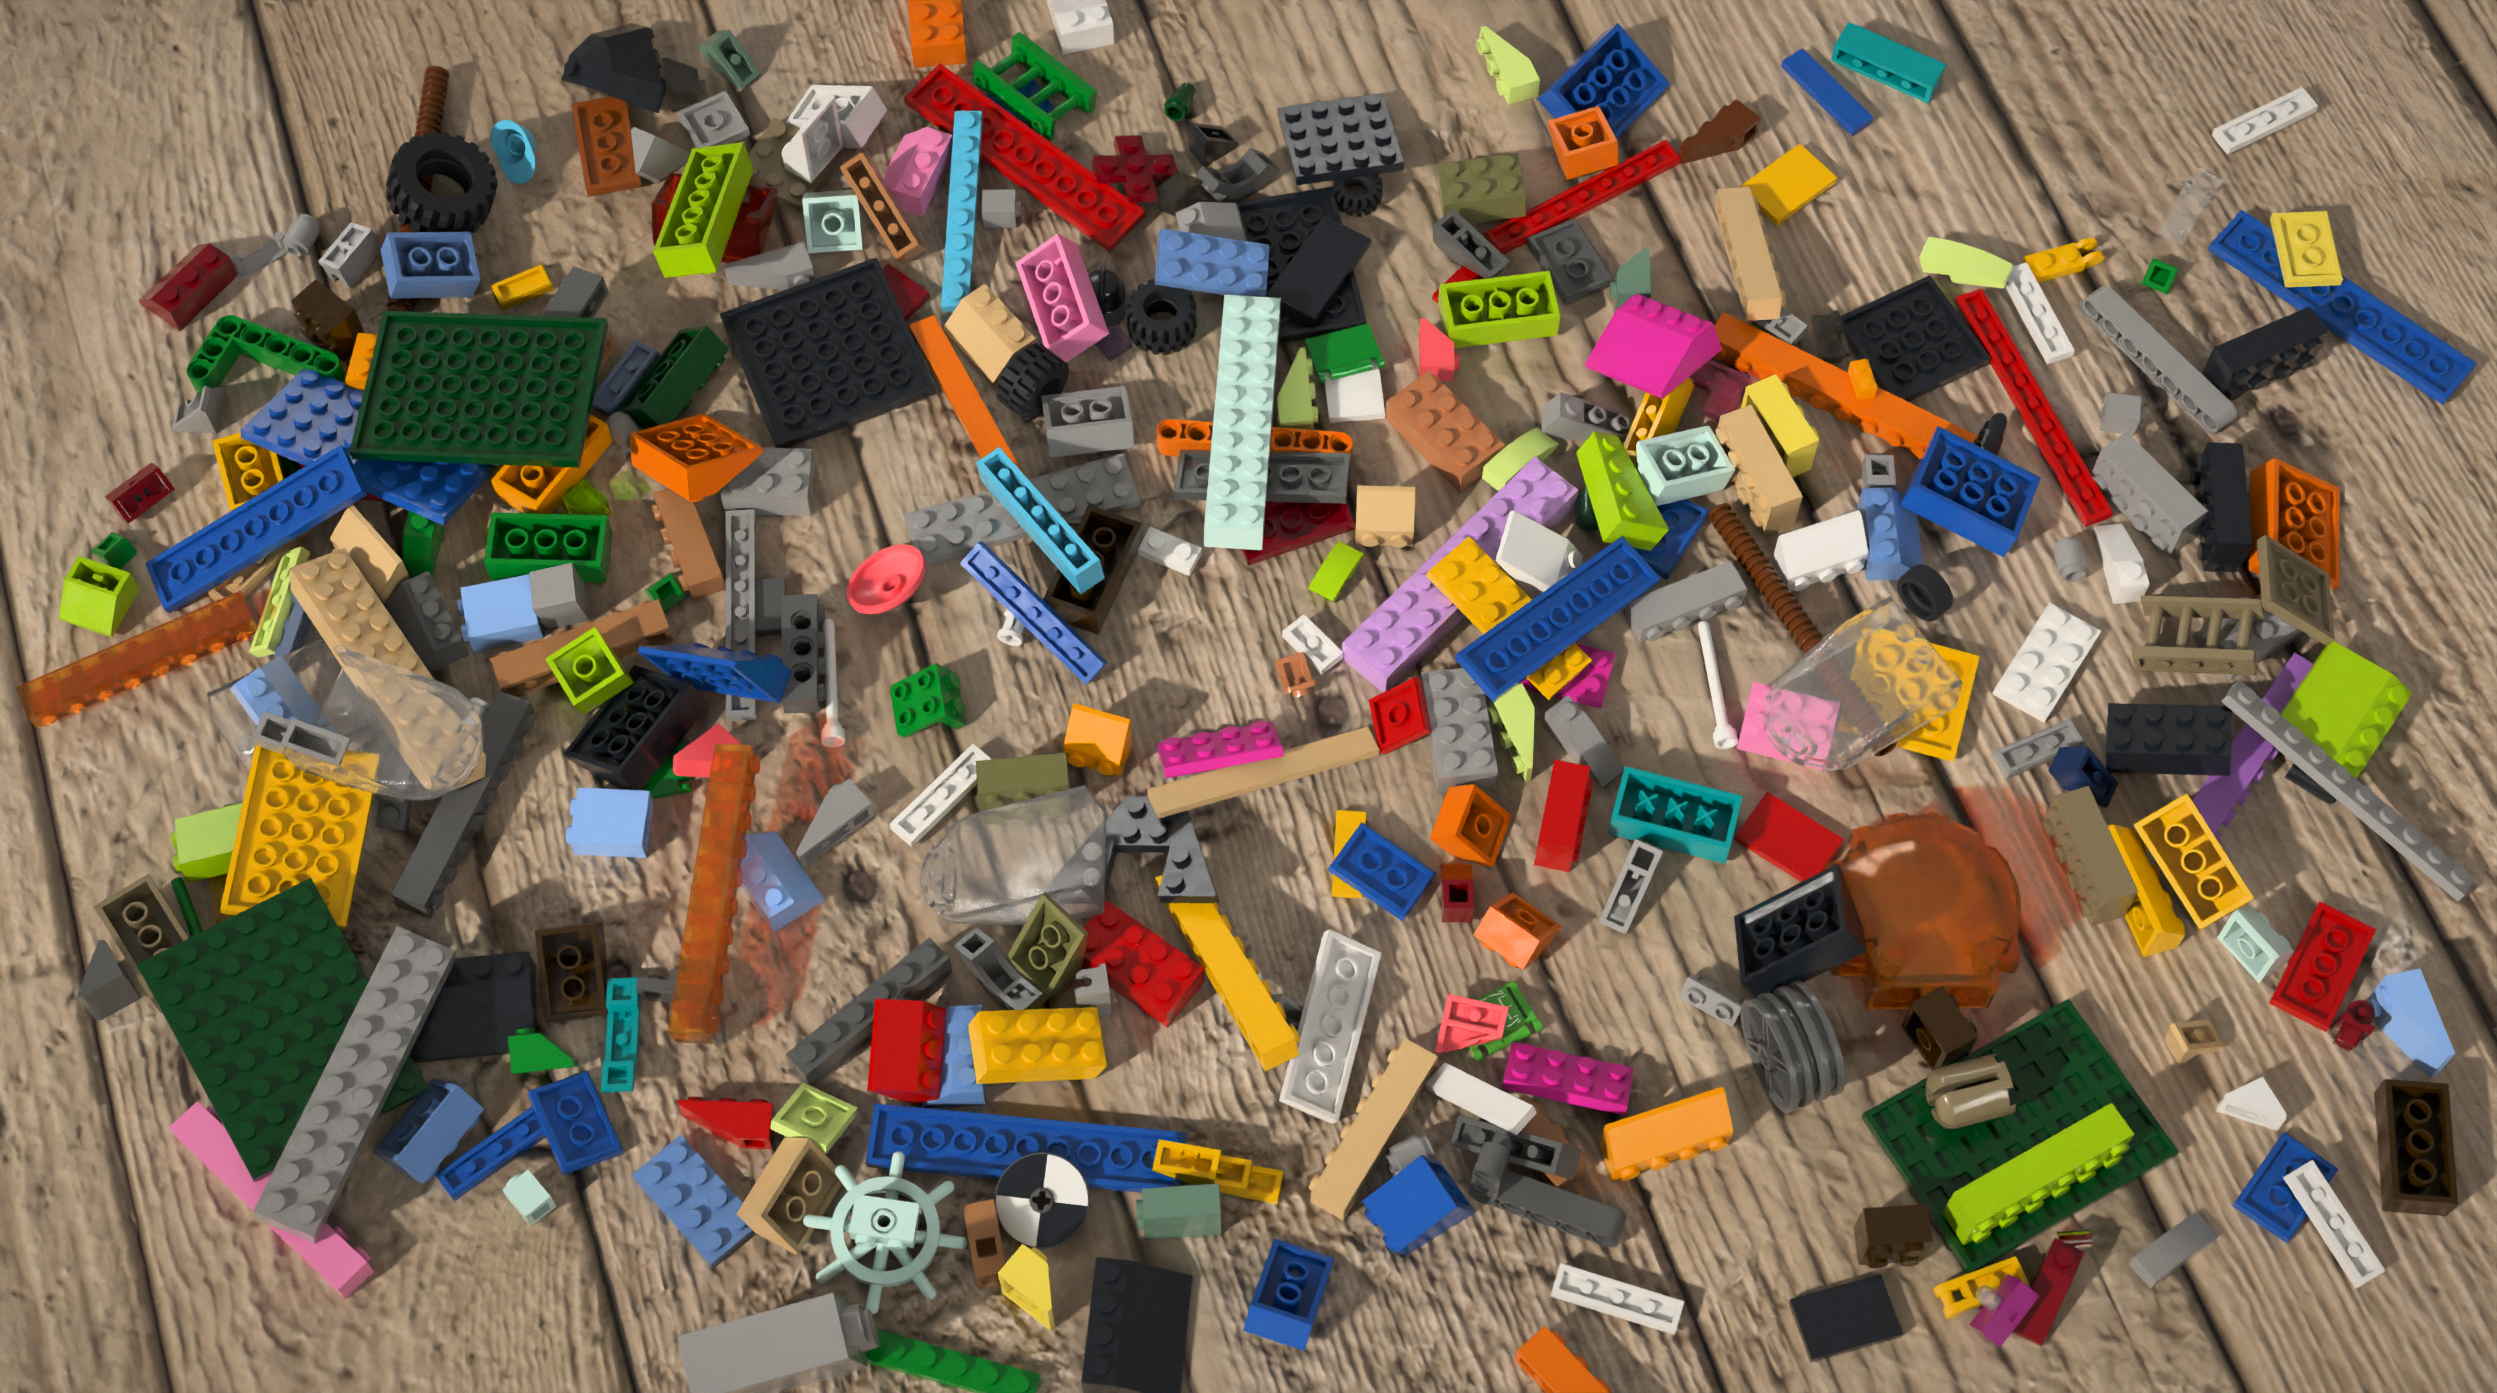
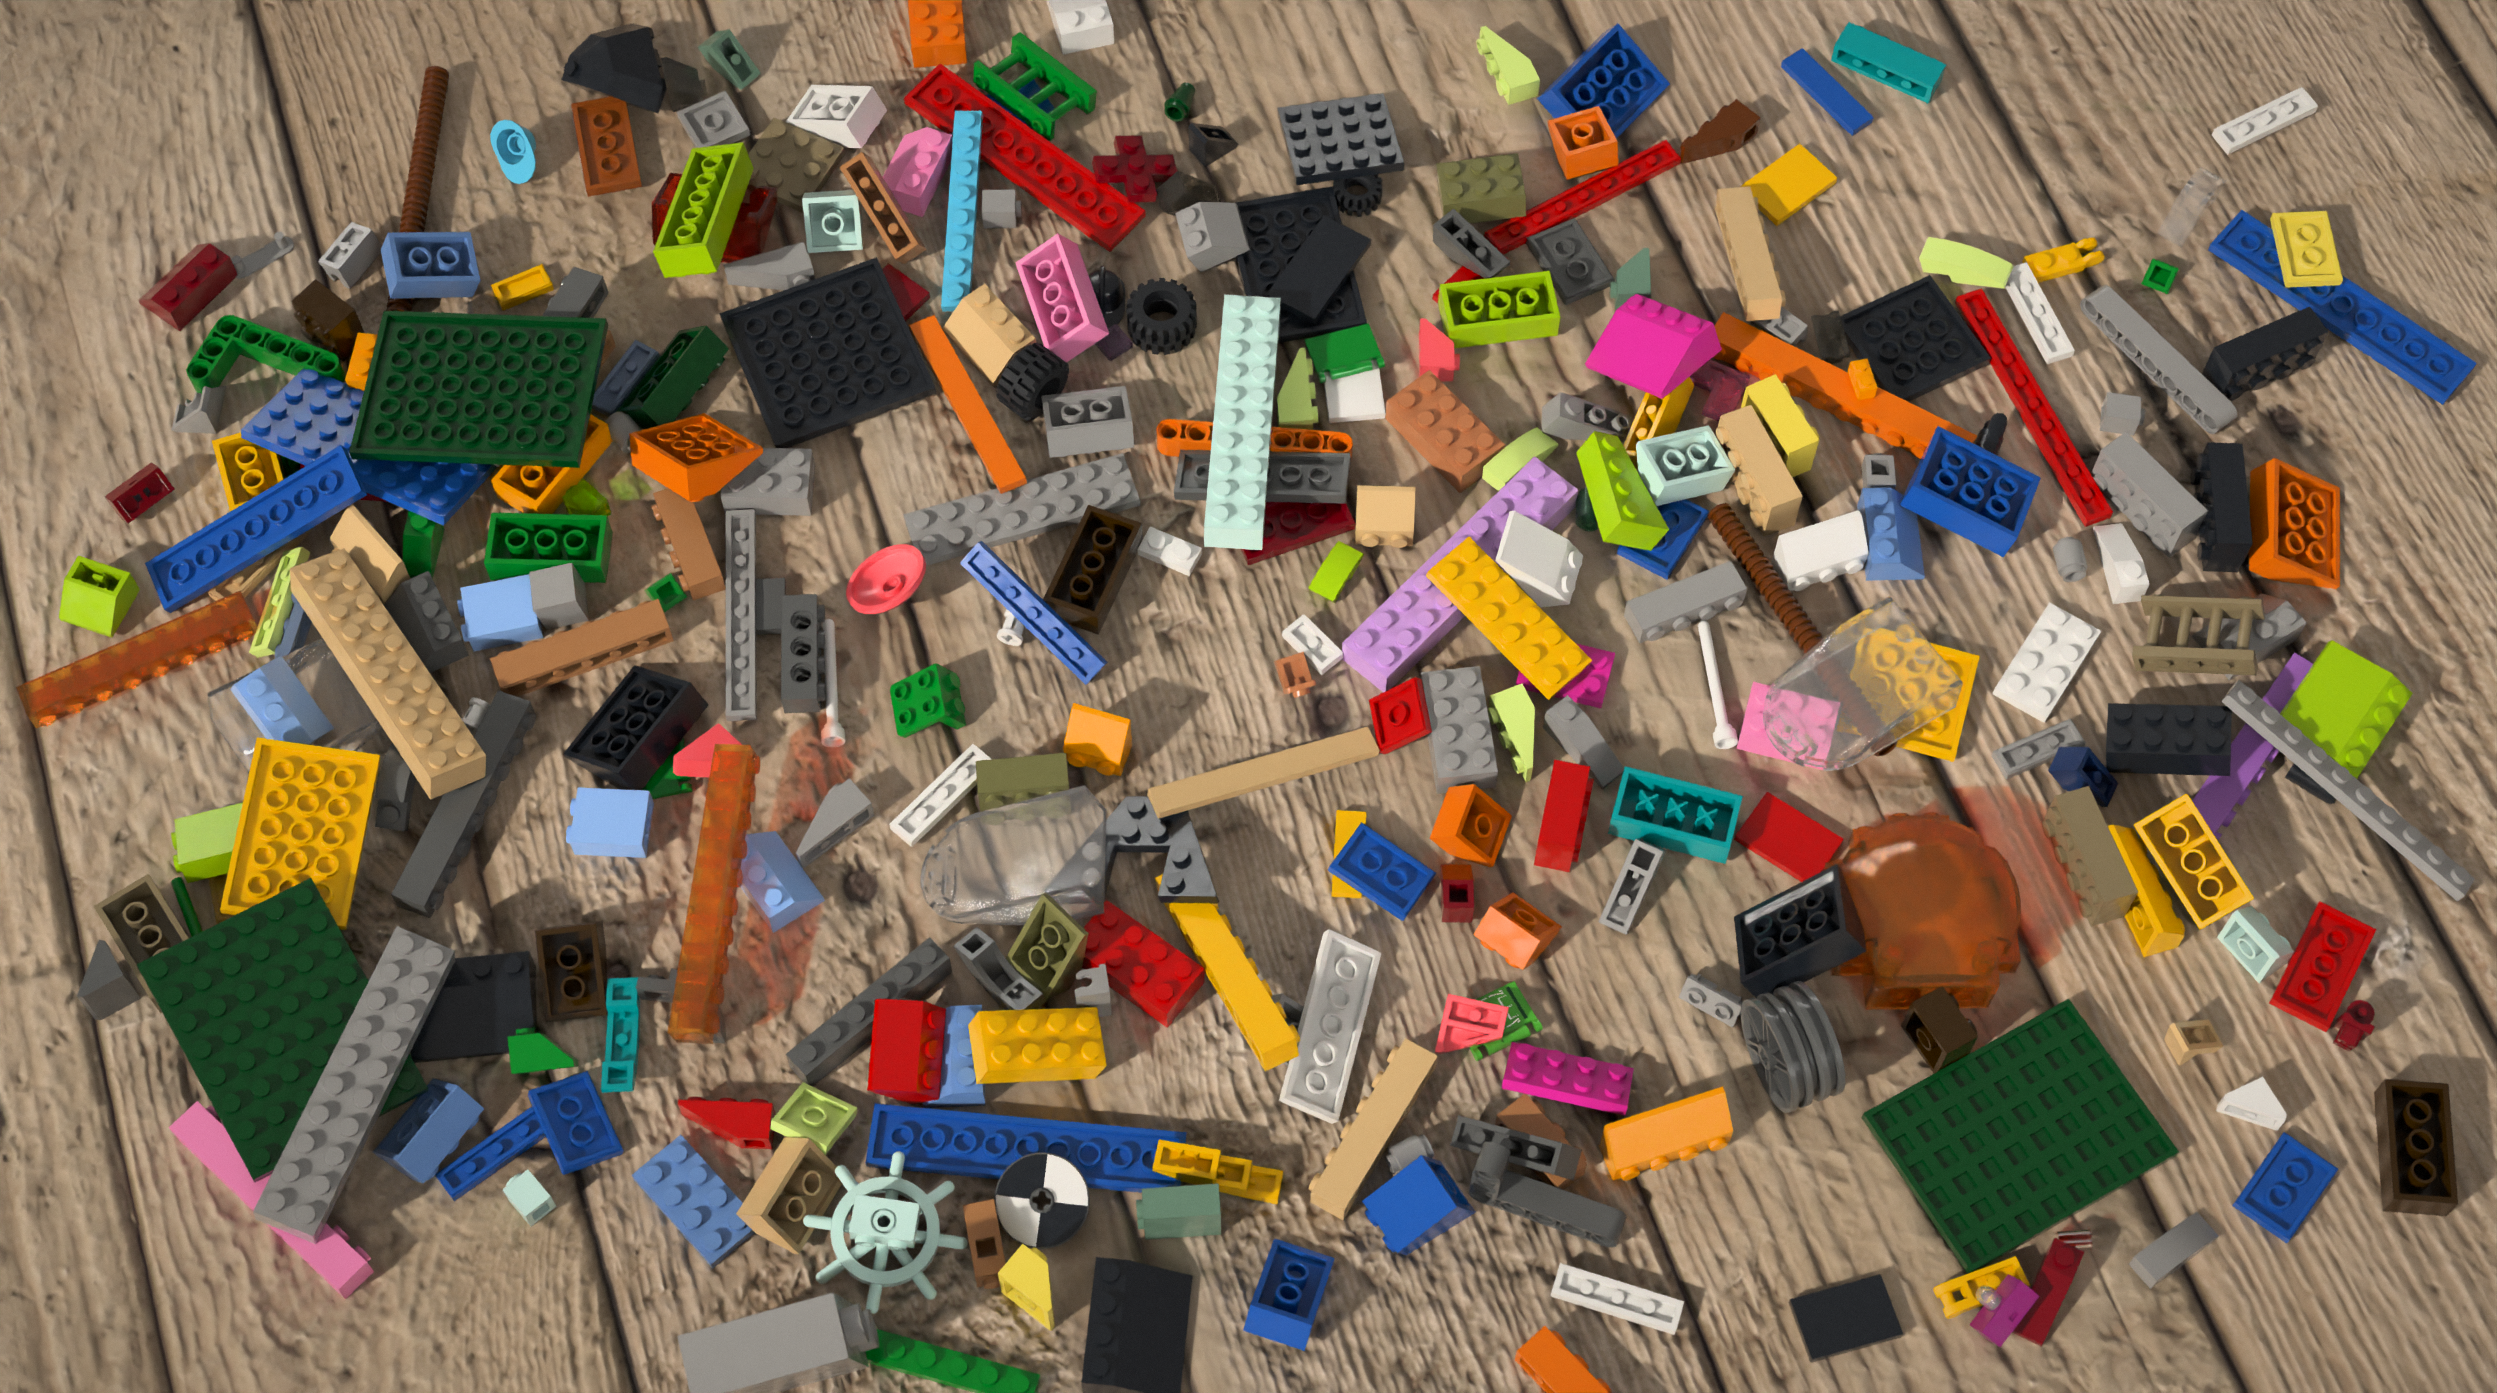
(115, 550): green slope -> none
(278, 732): light grey slope -> none
(301, 235): light grey brick -> none
(404, 729): clear windscreen -> none
(446, 157): black tyre -> none
(589, 671): lime slope -> none
(654, 156): light grey slope -> none
(722, 670): blue slope -> none
(814, 143): white slope -> none
(1040, 520): medium azure brick -> none
(1211, 264): medium blue plate -> none
(1219, 749): dark pink plate -> none
(1240, 179): dark grey arch -> none
(1480, 1098): white tile -> none
(1557, 619): blue plate -> none
(1893, 1235): dark brown brick -> none
(1925, 592): black tyre -> none
(1969, 1092): dark tan cylinder -> none
(2038, 1174): lime brick -> none
(2295, 590): dark tan plate -> none
(2334, 1224): white plate -> none
(2411, 1020): light blue slope -> none

